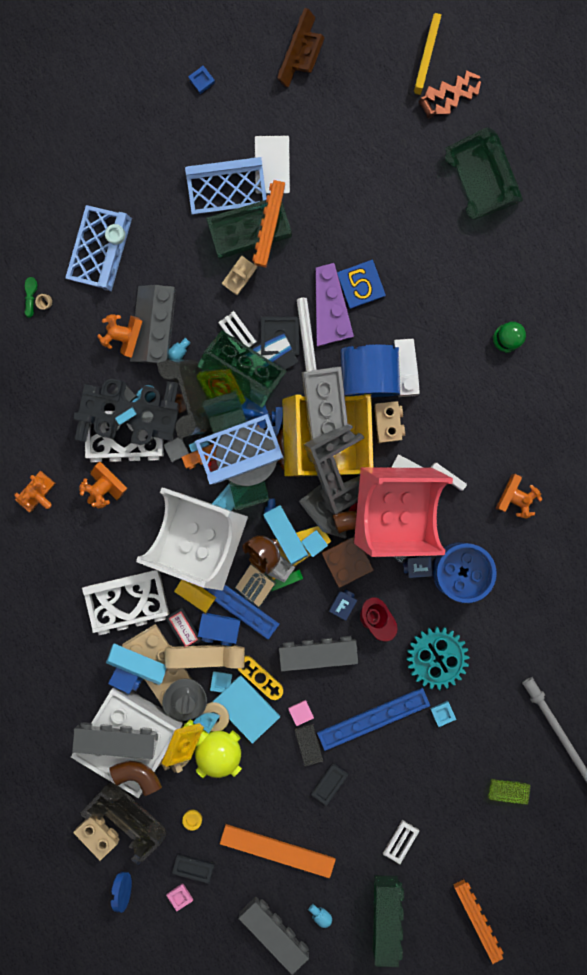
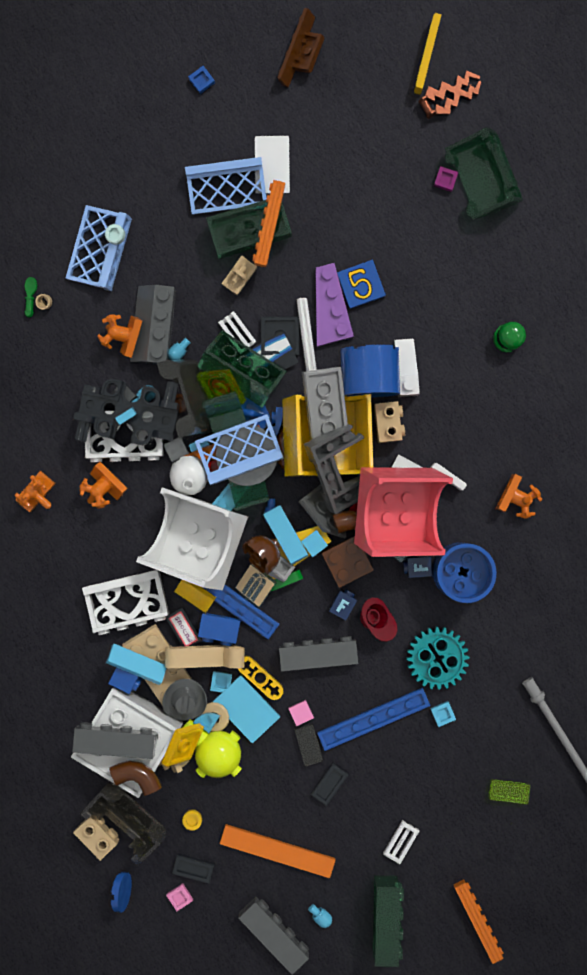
(188, 475): none -> white cylinder
(445, 179): none -> magenta tile

